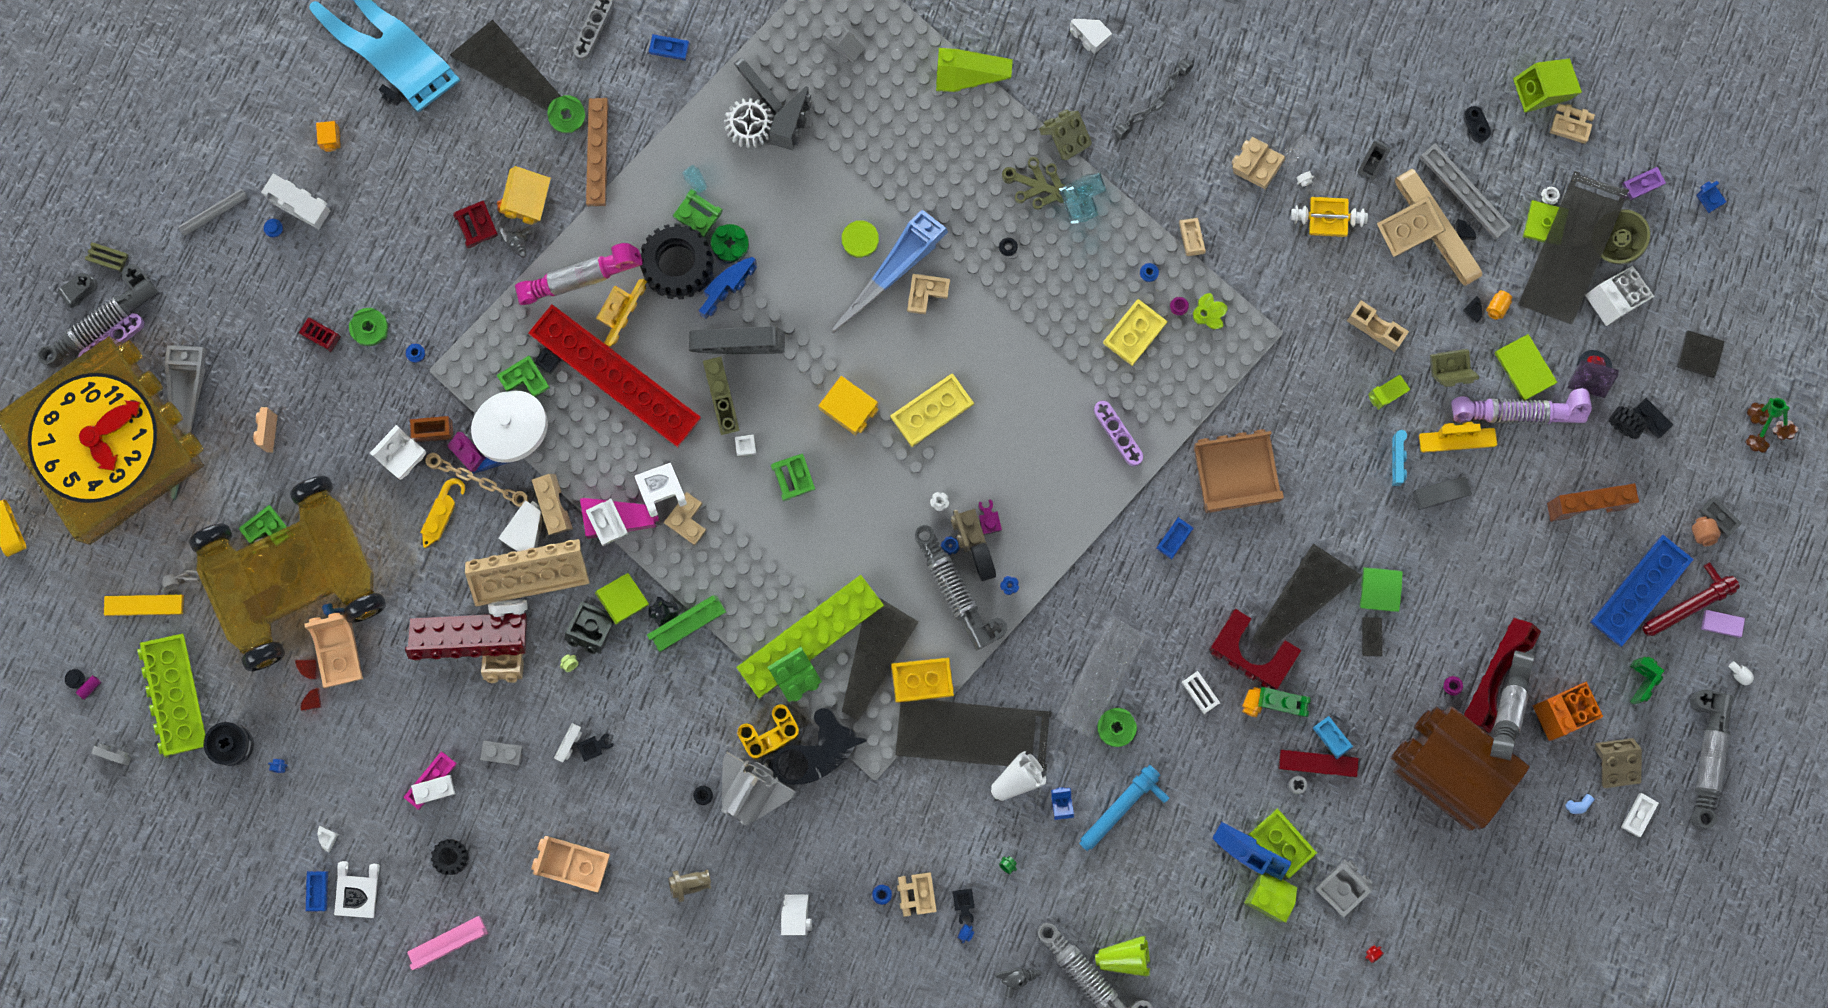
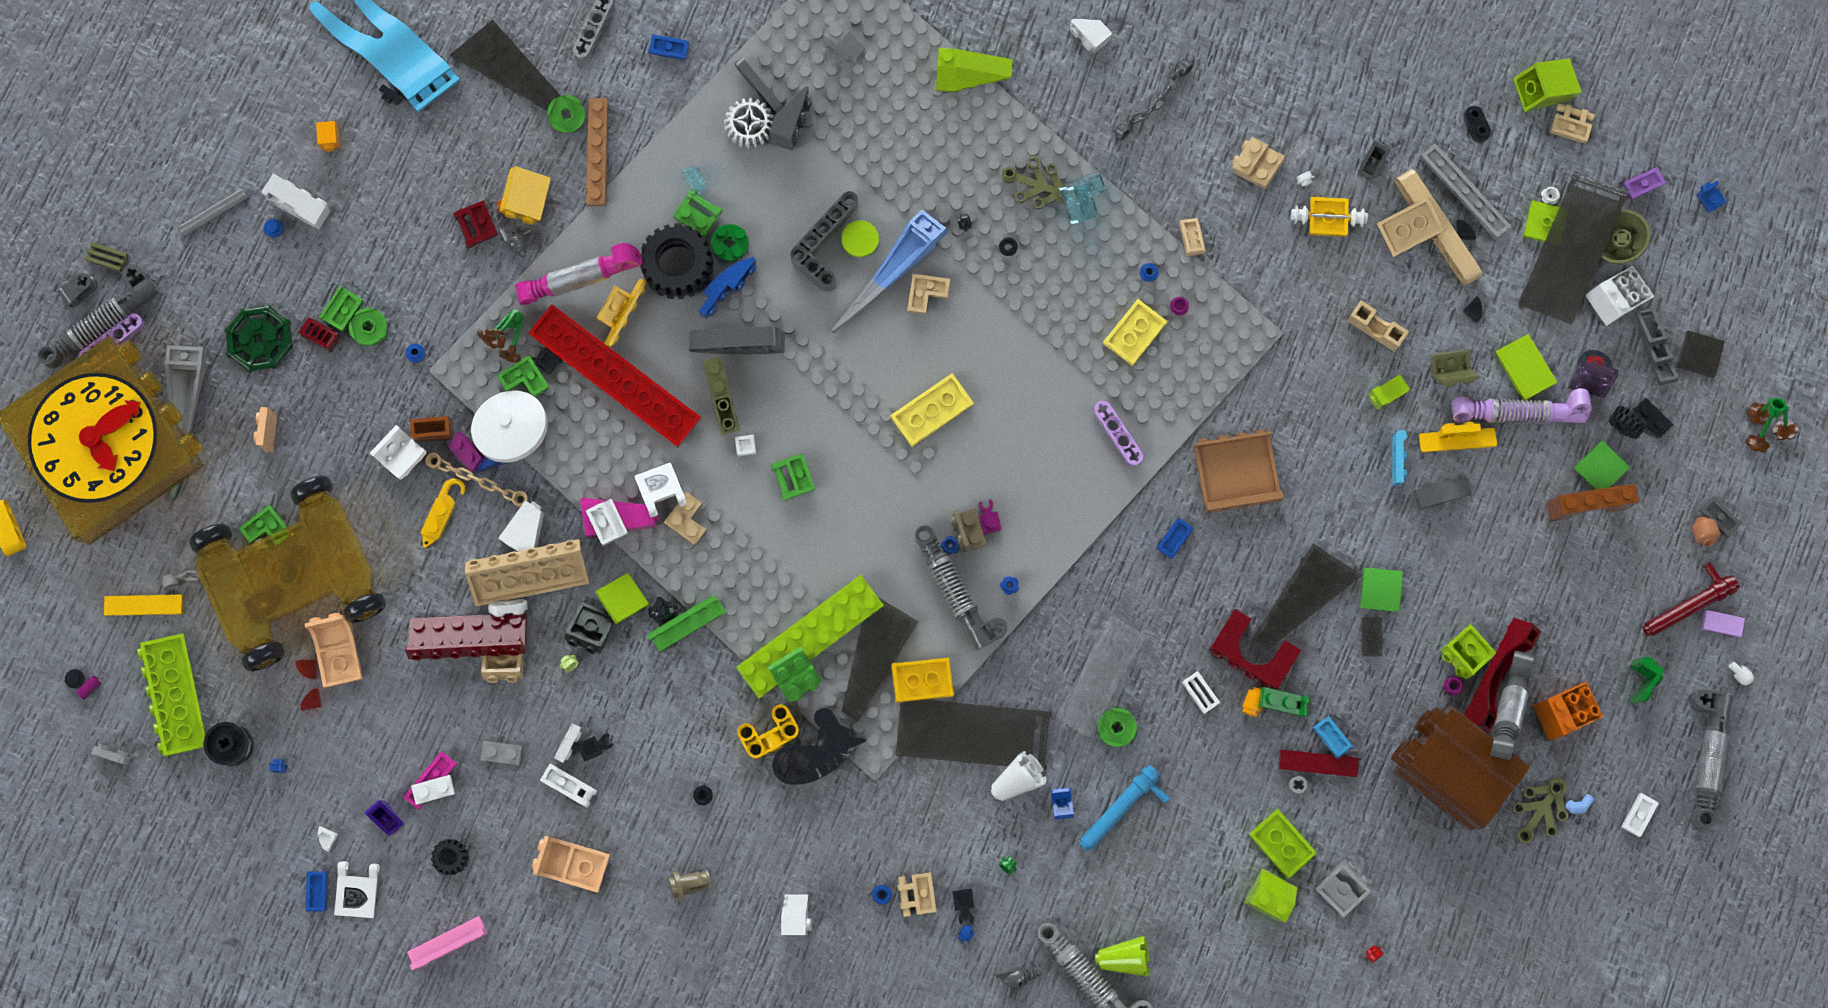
(259, 349): none -> dark green plate
(328, 609): blue hand -> none
(341, 309): none -> bright green plate
(384, 817): none -> dark purple slope
(495, 338): none -> plant
(547, 493): tan arch -> none
(567, 785): none -> white plate
(750, 789): light grey brick -> none
(821, 238): none -> dark grey beam
(849, 406): yellow brick -> none
(939, 496): white plate -> none
(964, 222): none -> black plate
(983, 562): black tyre -> none
(1068, 133): olive bracket -> none
(1212, 310): lime plate -> none
(1249, 853): blue slope -> none
(1467, 652): none -> lime plate
(1499, 305): light orange brick -> none
(1543, 808): none -> olive plant
(1602, 466): none -> bright green slope
(1620, 762): dark tan bracket -> none
(1641, 590): blue plate -> none
(1656, 346): none -> dark grey slope

